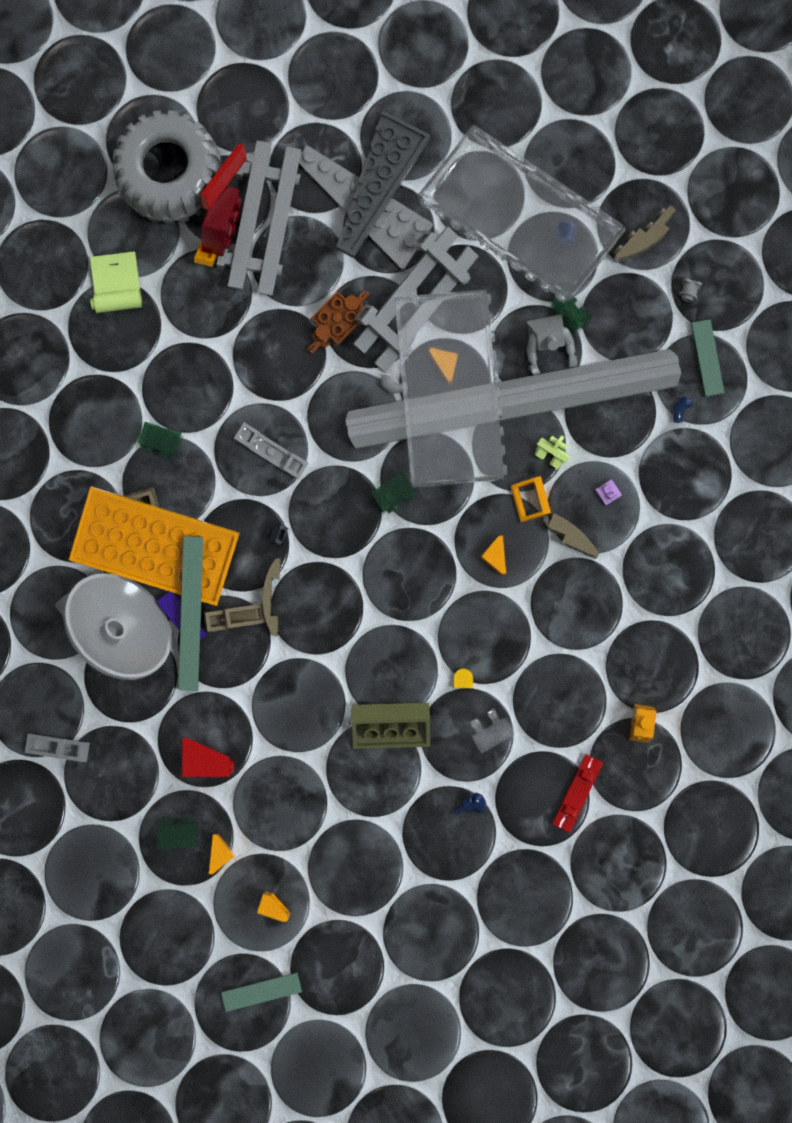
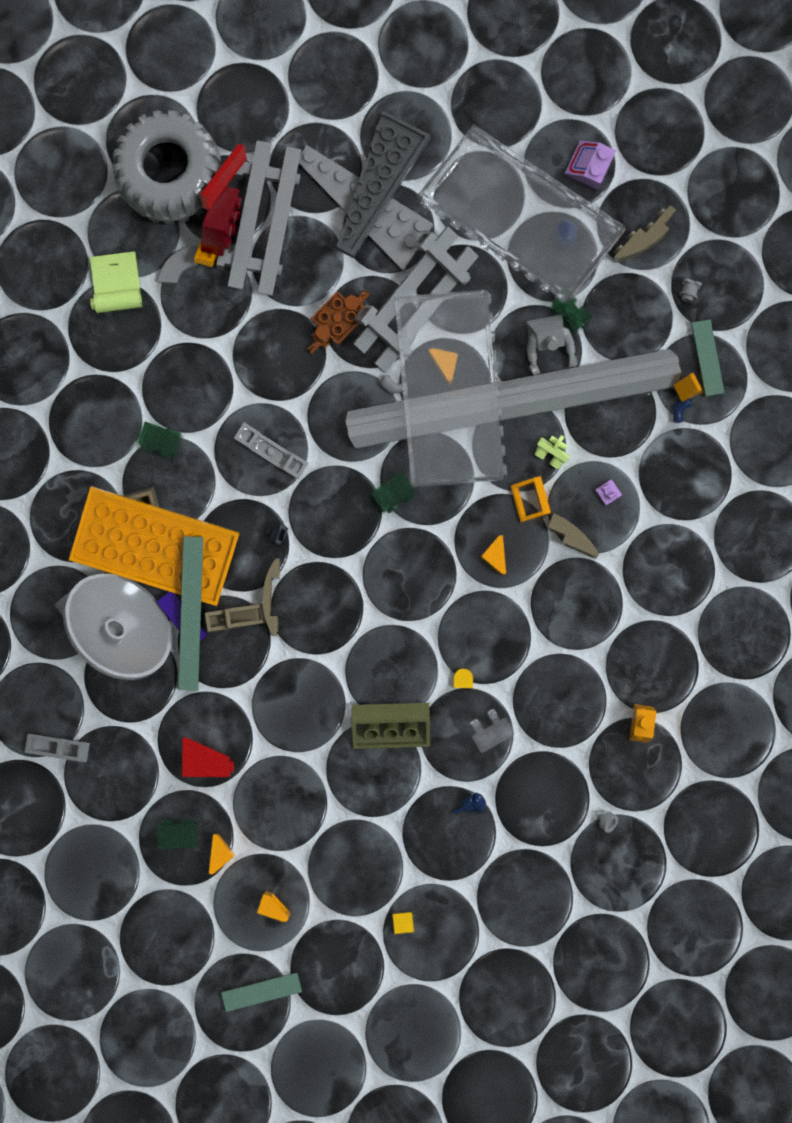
(177, 264): none -> light grey tile
(403, 922): none -> yellow tile
(577, 793): red hinge -> none
(590, 163): none -> lavender slope
(607, 821): none -> light grey tile
(688, 387): none -> light orange slope

